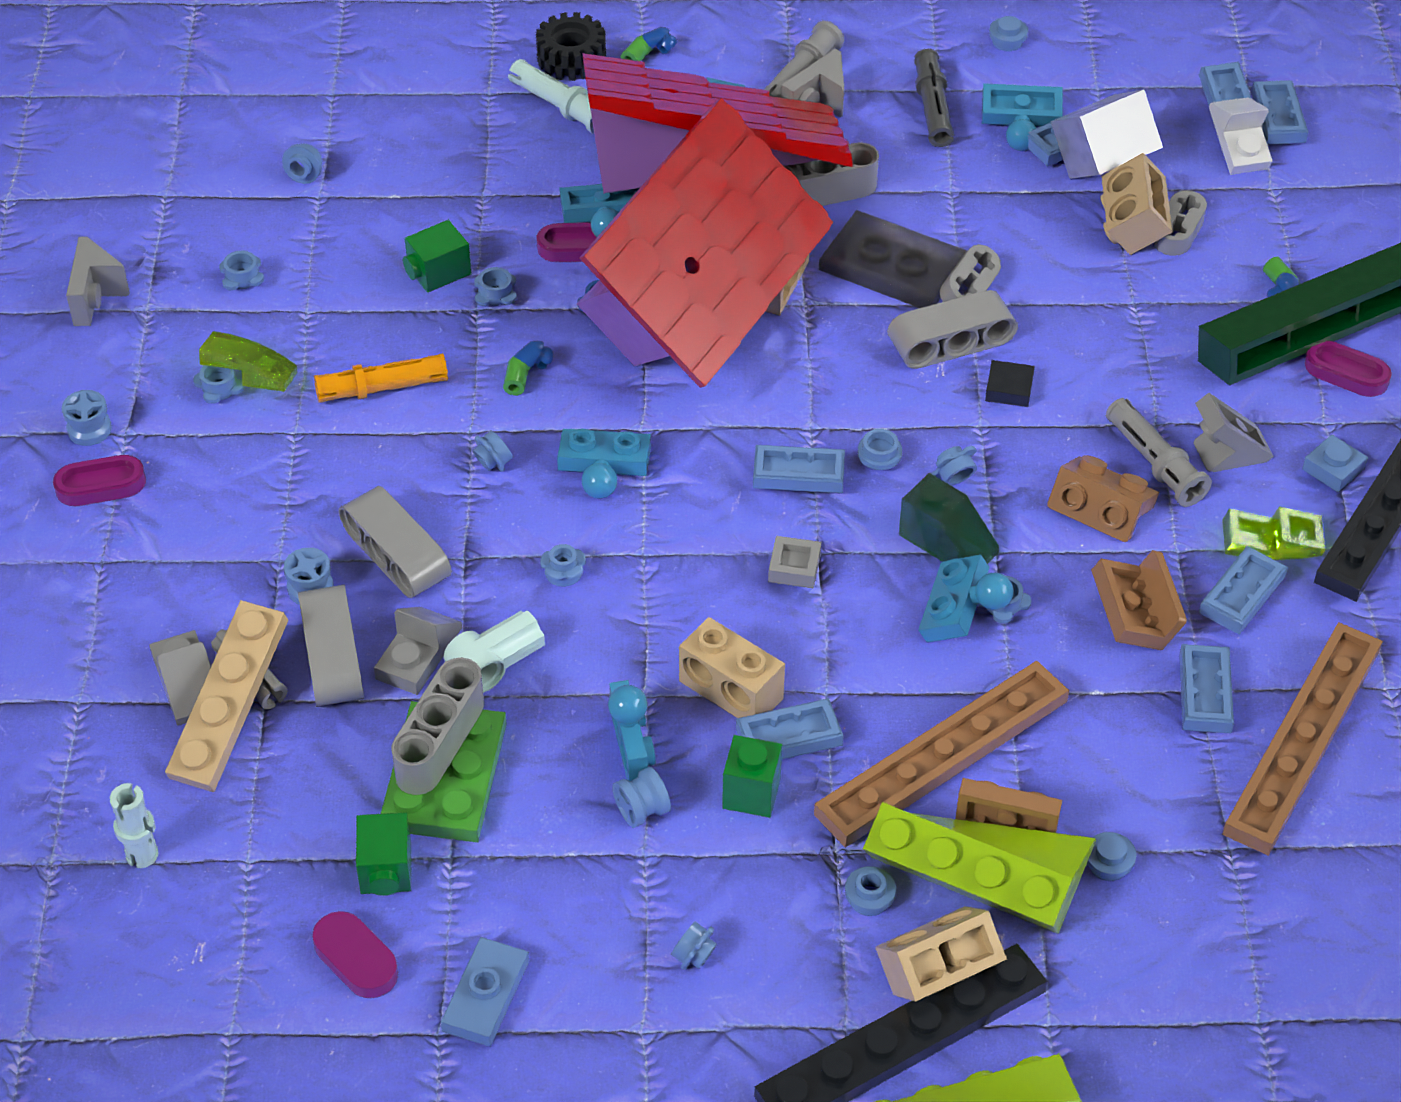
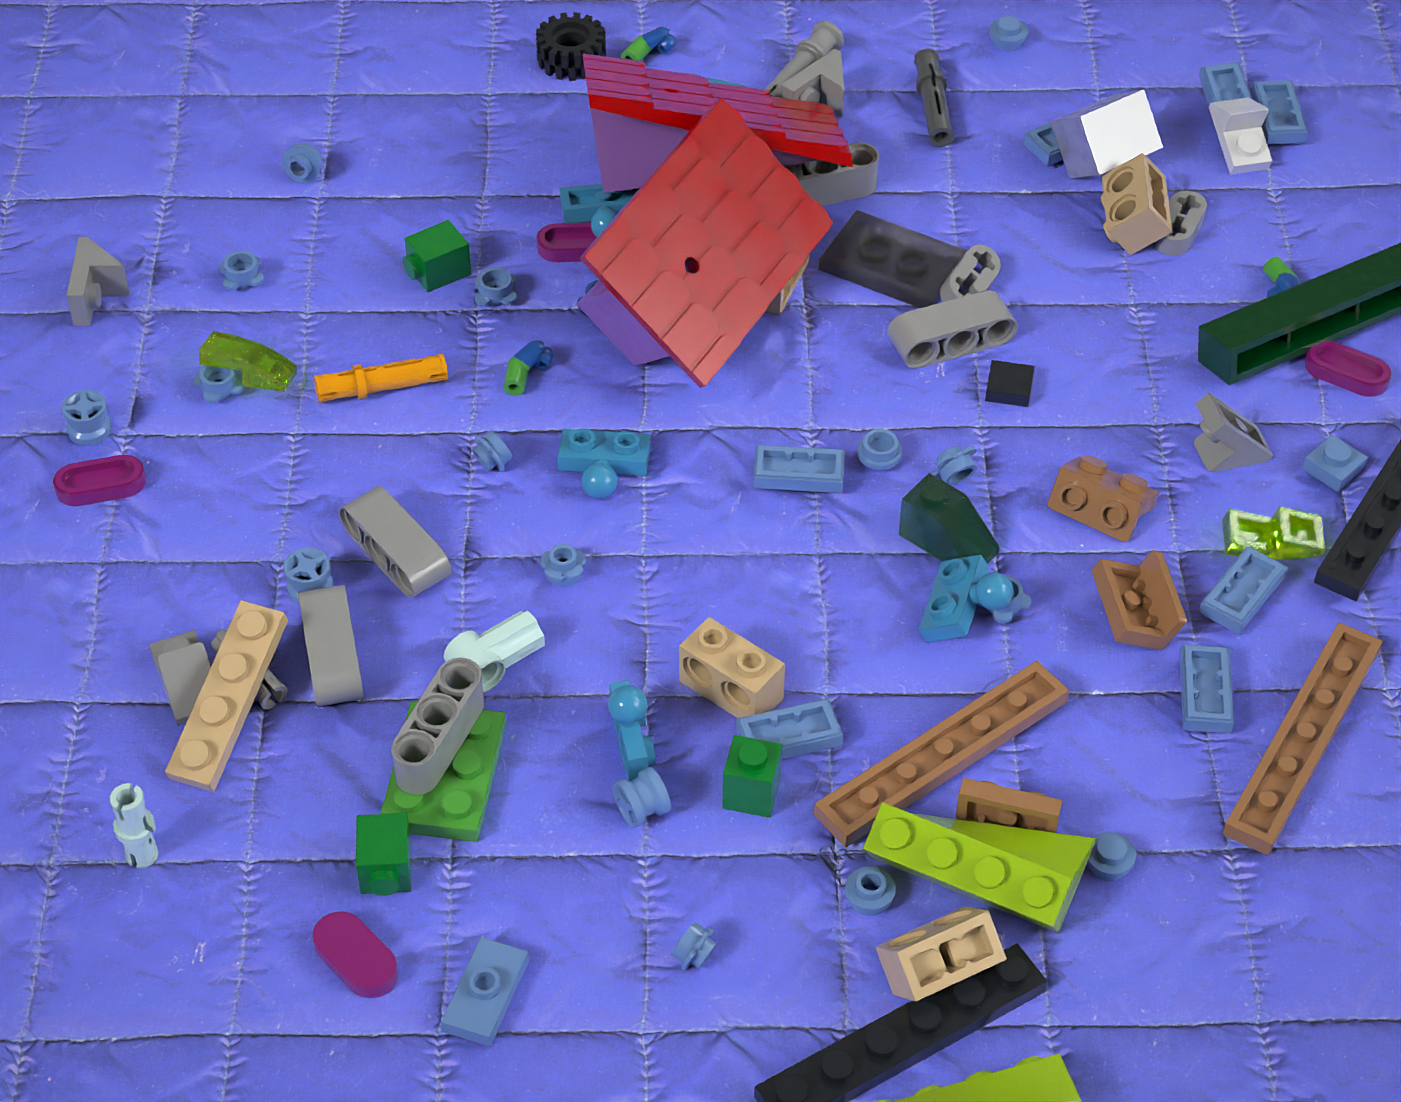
(416, 648): light grey slope -> none
(571, 100): light aqua pin -> none
(794, 562): light grey plate -> none
(1020, 108): dark azure plate -> none
(1168, 463): light grey pin -> none

